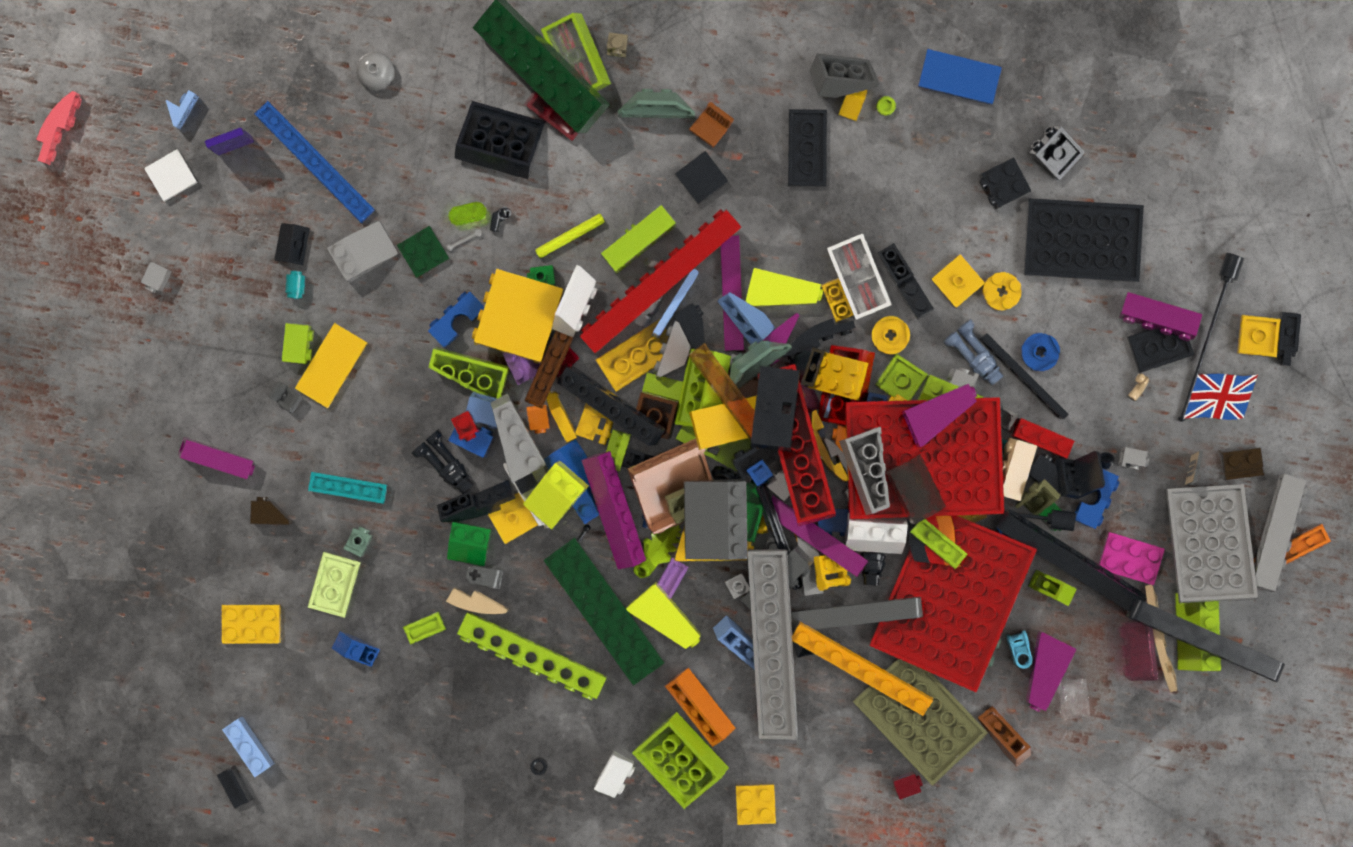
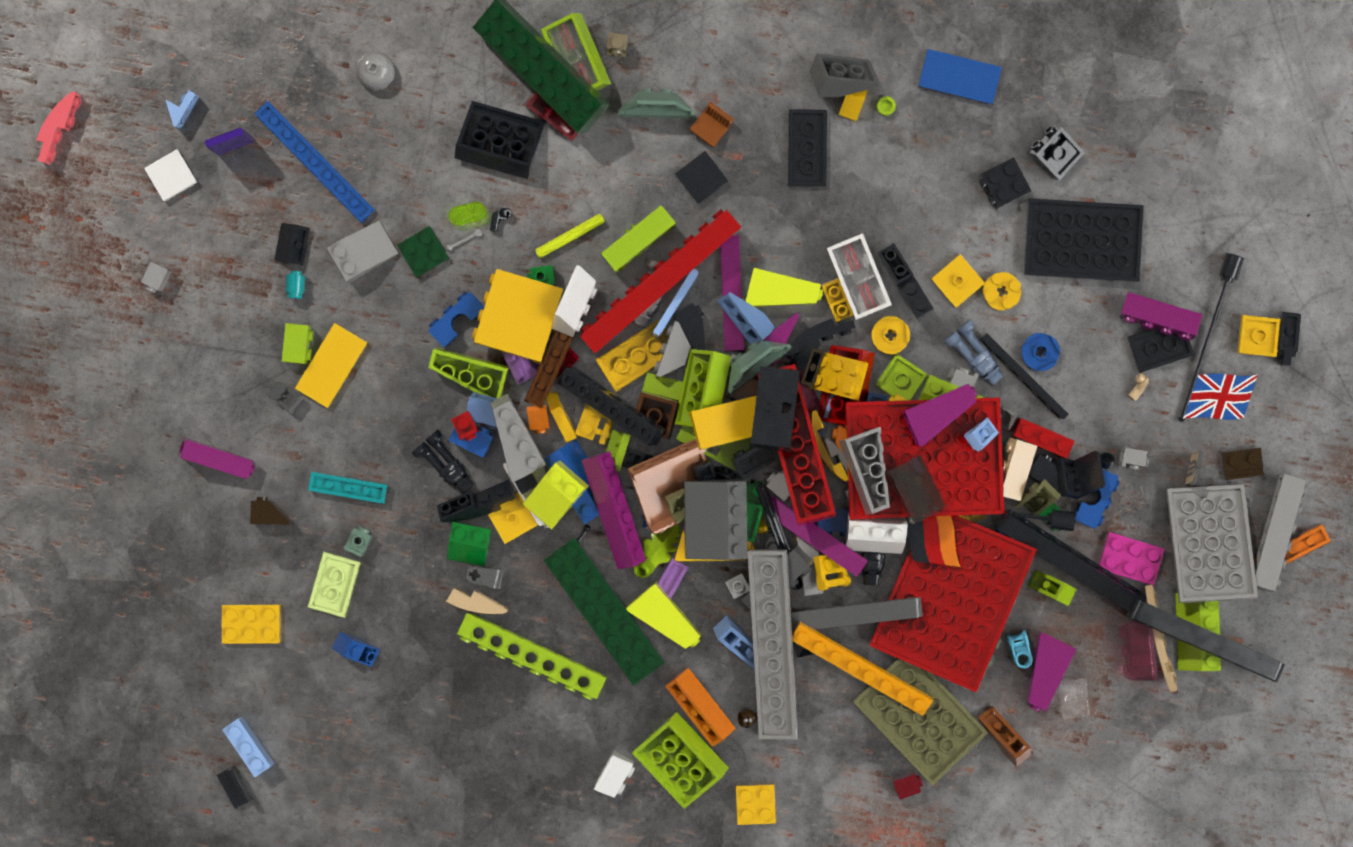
(424, 628): lime tile -> none
(539, 772): black axle -> none
(704, 470): none -> black tile
(724, 387): clear orange tile -> none
(747, 718): none -> dark brown plate
(760, 473): blue tile -> none
(938, 543): lime tile -> none
(981, 434): none -> light blue slope

